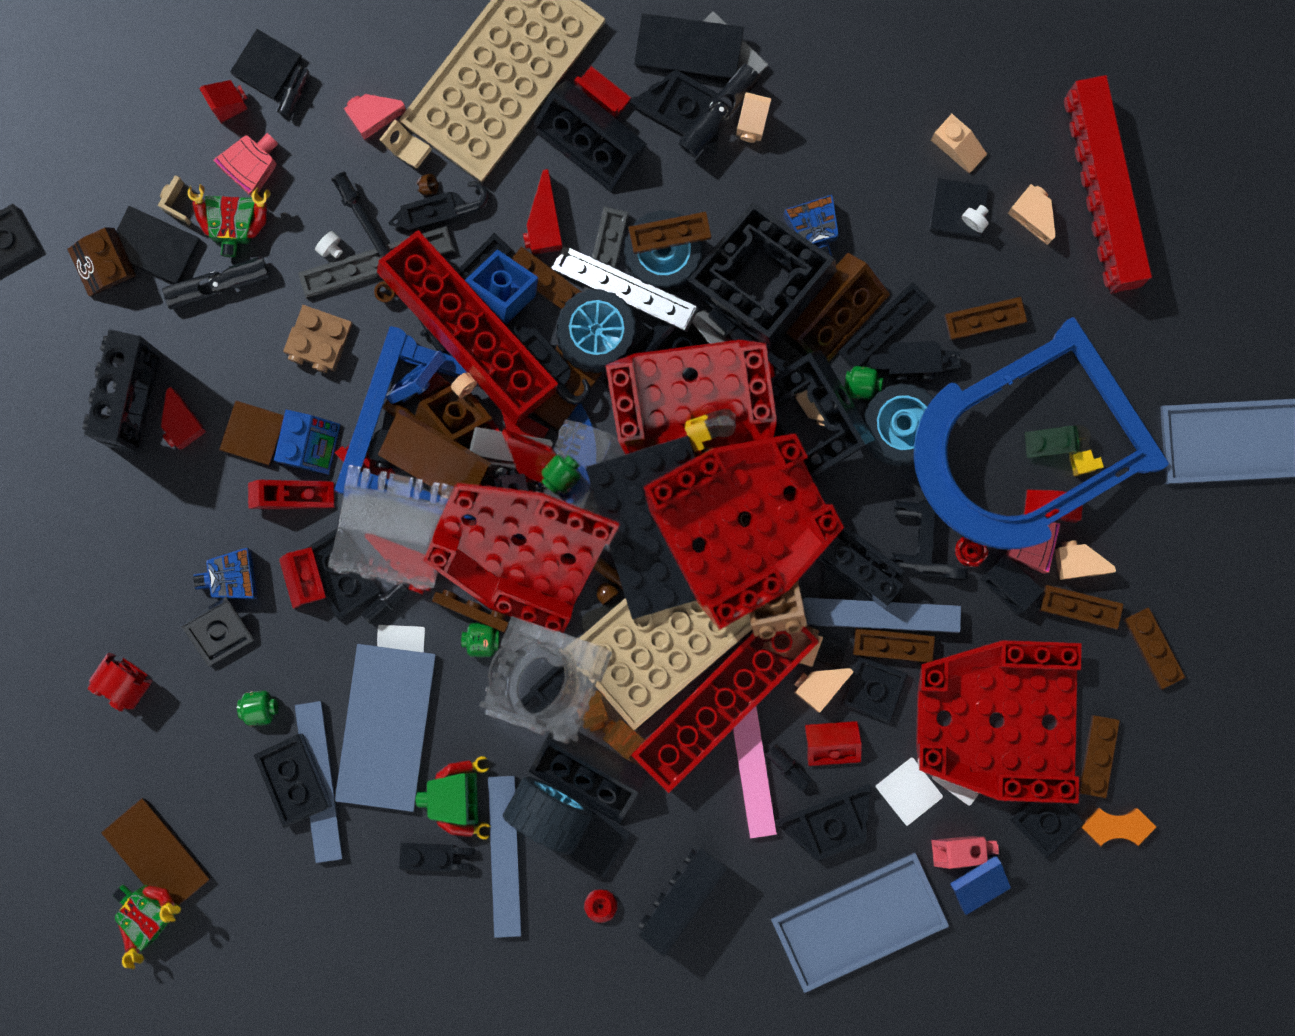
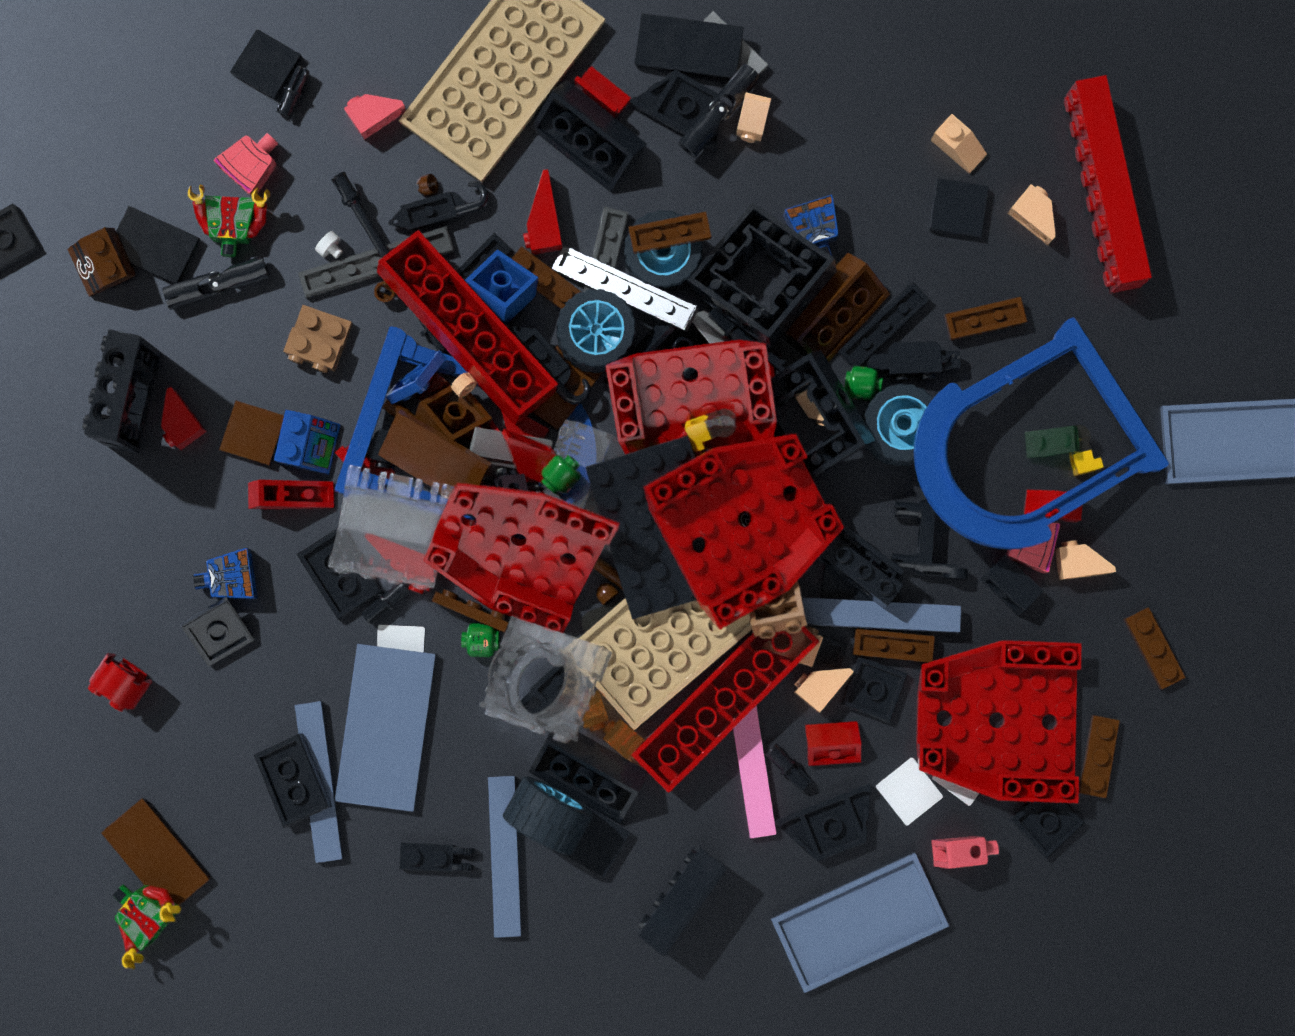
(168, 197): tan bracket -> none
(224, 99): red slope -> none
(257, 708): green head -> none
(302, 577): red panel -> none
(407, 146): tan bracket -> none
(453, 799): green torso -> none
(600, 897): red plate -> none
(969, 559): red plate -> none
(976, 218): white tile -> none
(980, 885): blue tile -> none
(1081, 607): reddish brown plate -> none
(1130, 826): orange tile -> none

